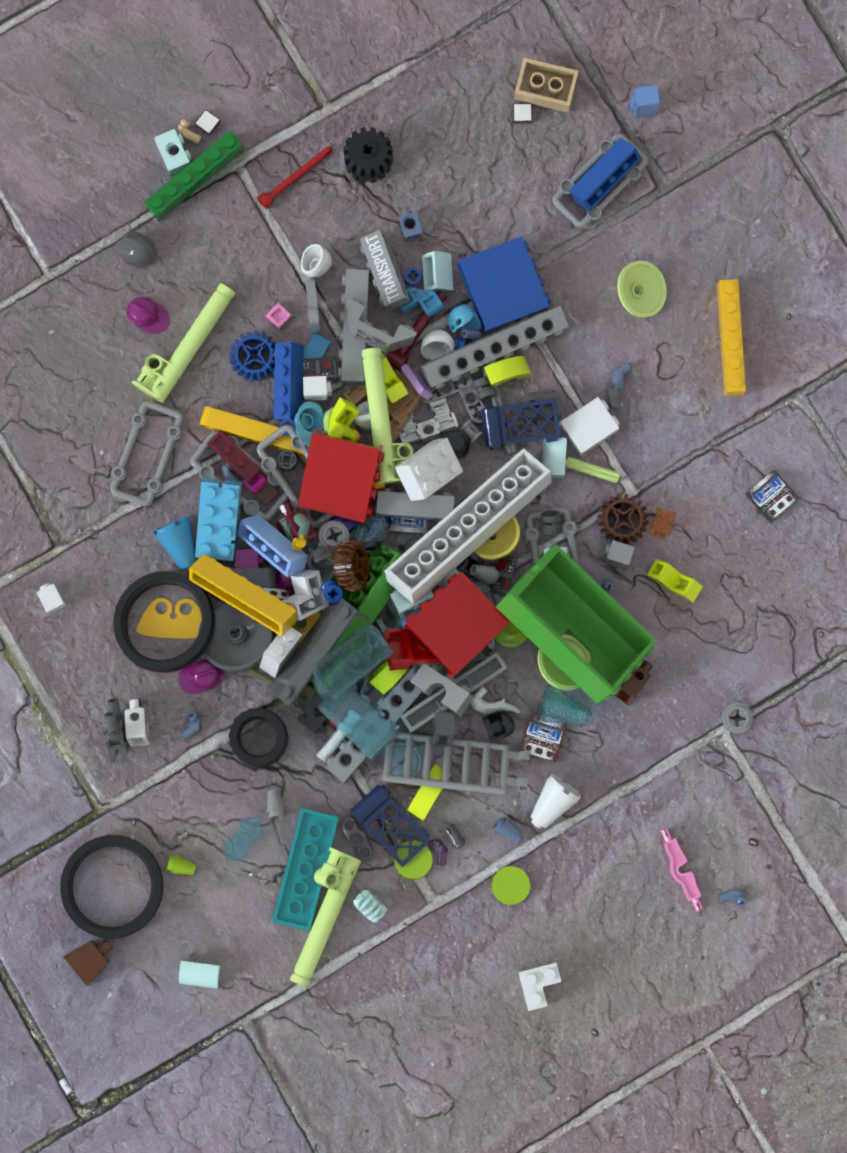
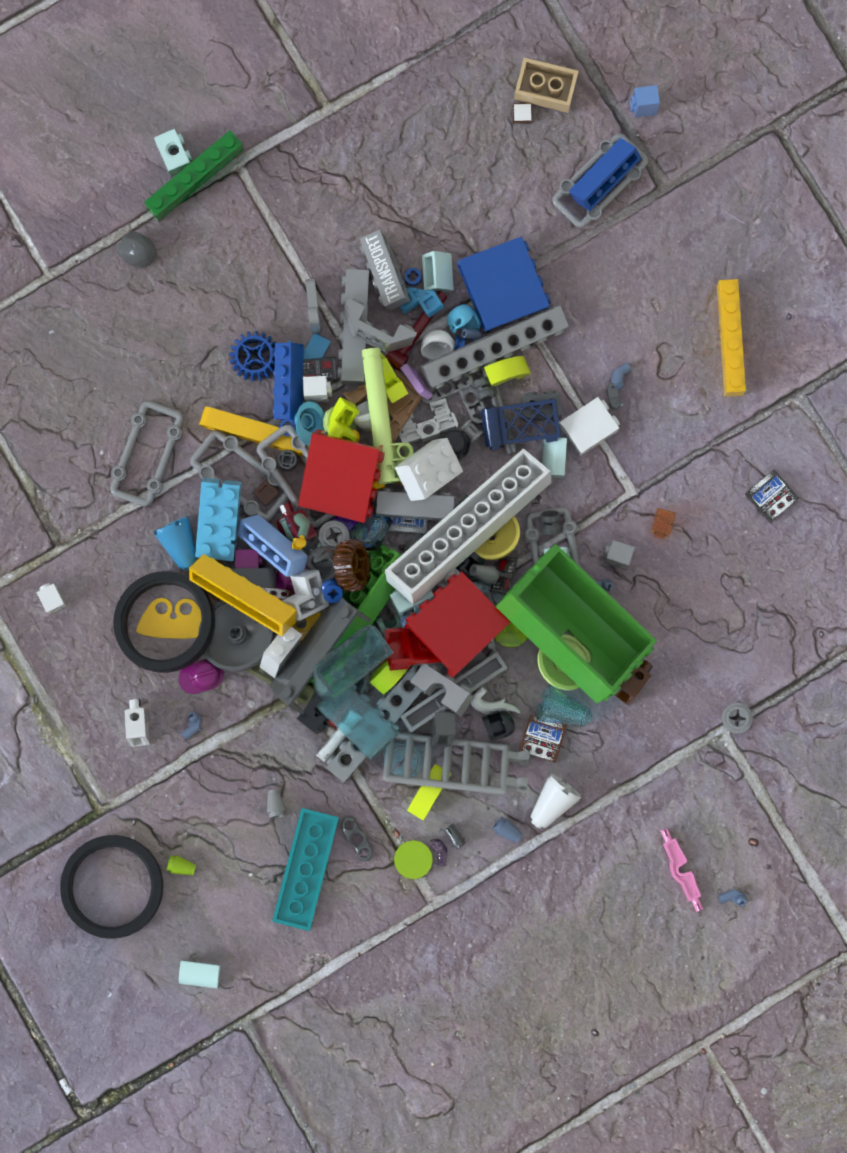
(89, 960): reddish brown torso -> none
(115, 731): dark grey connector -> none
(148, 315): magenta piece -> none
(161, 380): yellowish green piece -> none
(186, 133): tan arm -> none
(207, 122): white tile -> none
(227, 471): sand blue arm -> none
(234, 456): dark red tile -> none
(235, 740): black tyre -> none
(237, 847): clear light blue tile -> none
(256, 484): dark pink tile -> none
(267, 198): red piece -> none
(278, 316): bright pink tile -> none
(315, 261): white hat -> none
(337, 876): yellowish green piece -> none
(366, 165): black wheel -> none
(370, 905): light aqua gear -> none
(374, 804): dark blue piece -> none
(414, 233): sand blue brick -> none
(510, 885): lime tile -> none
(534, 980): white brick -> none
(591, 469): yellowish green axle -> none
(629, 526): reddish brown gear -> none
(649, 289): yellowish green dish -> none
(674, 581): neon yellow brick -> none

